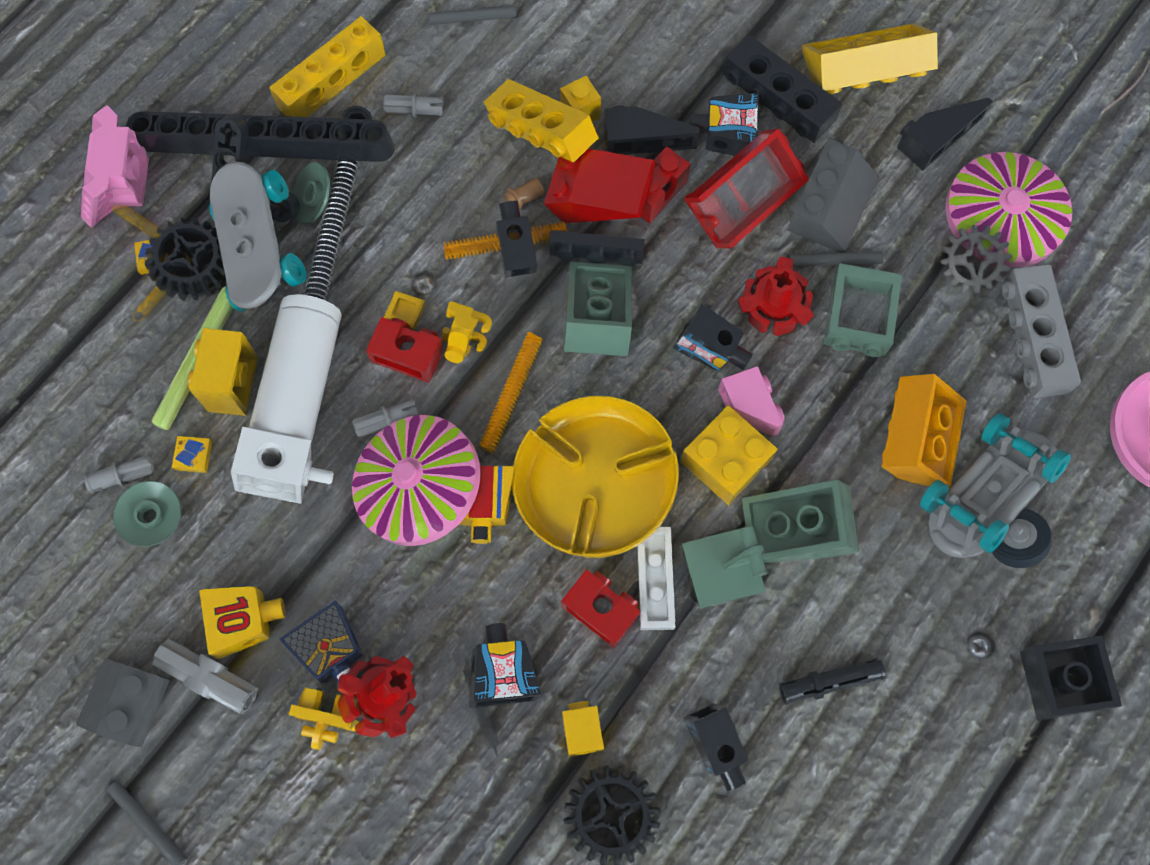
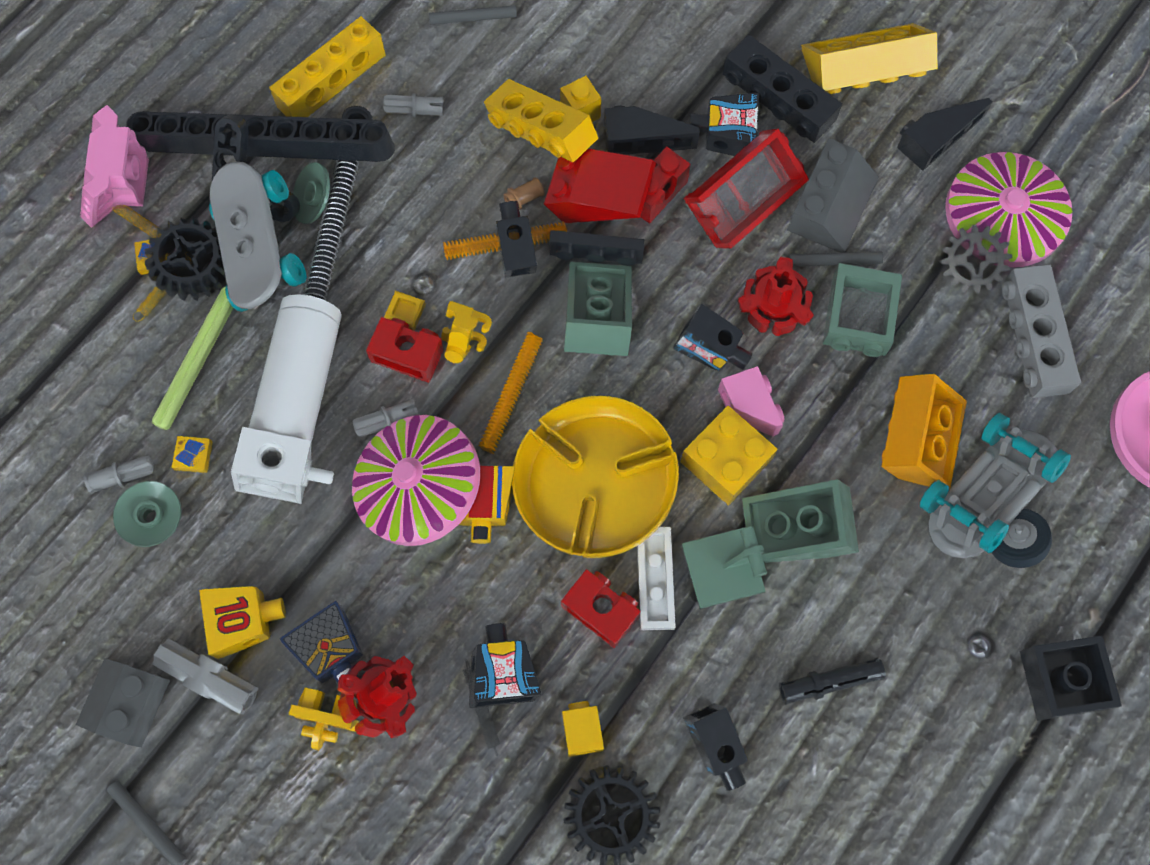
(223, 371): yellow brick -> none

